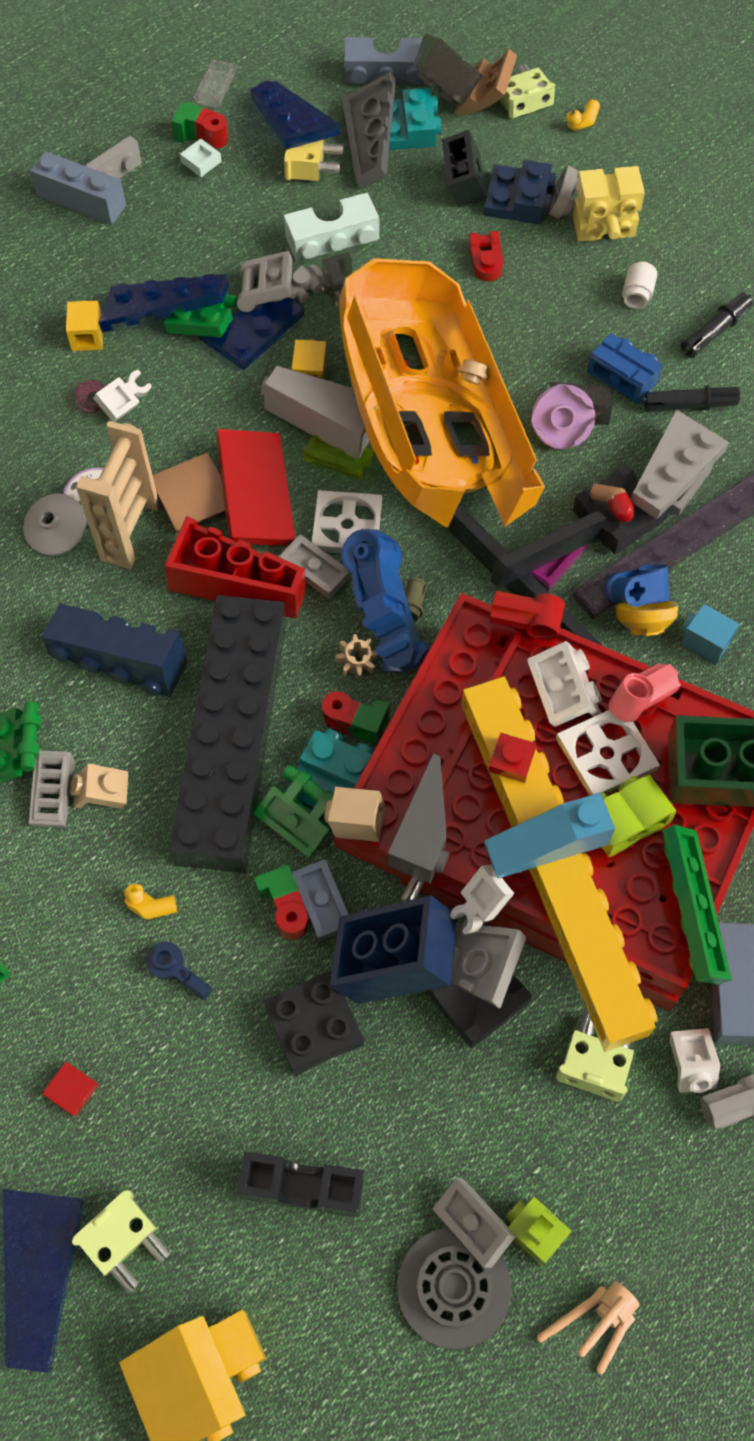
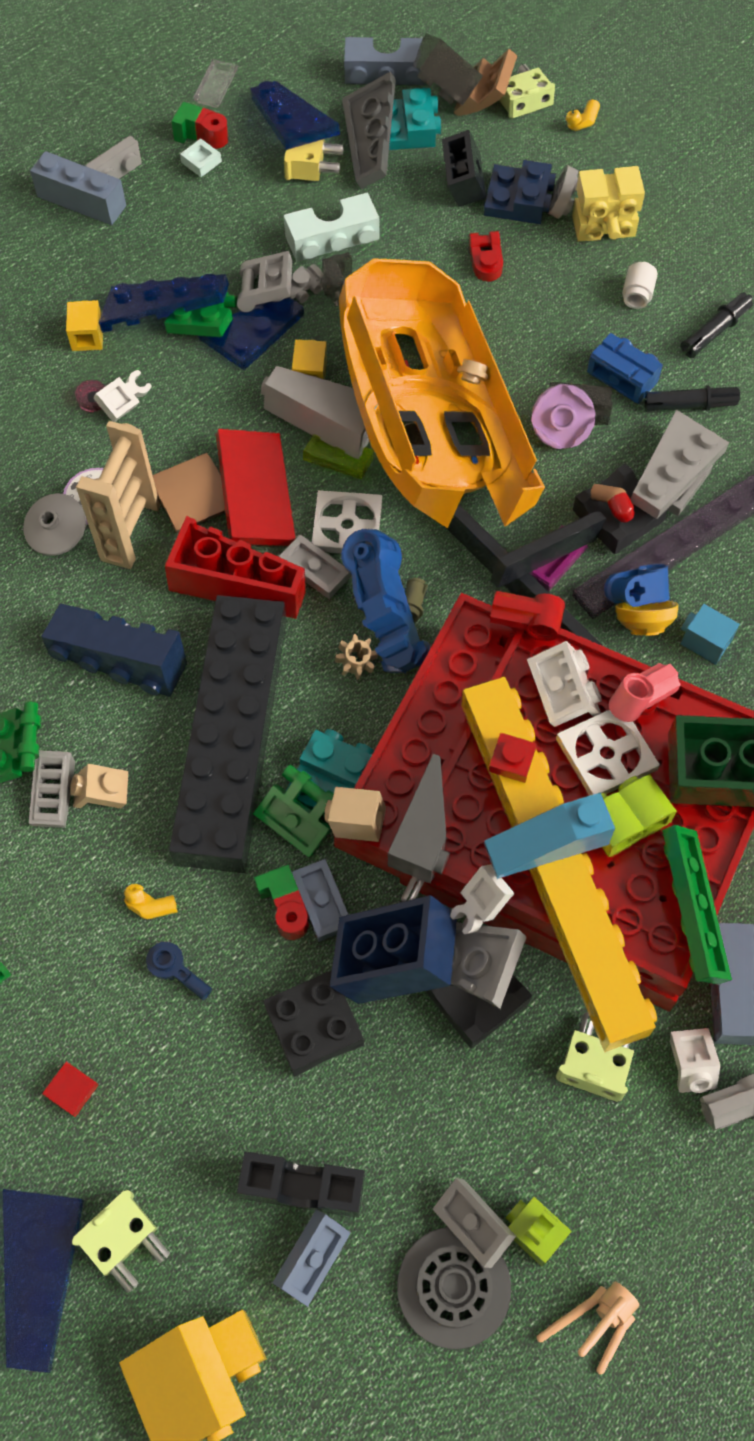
(311, 1257): none -> sand blue plate
(356, 718): leg -> none

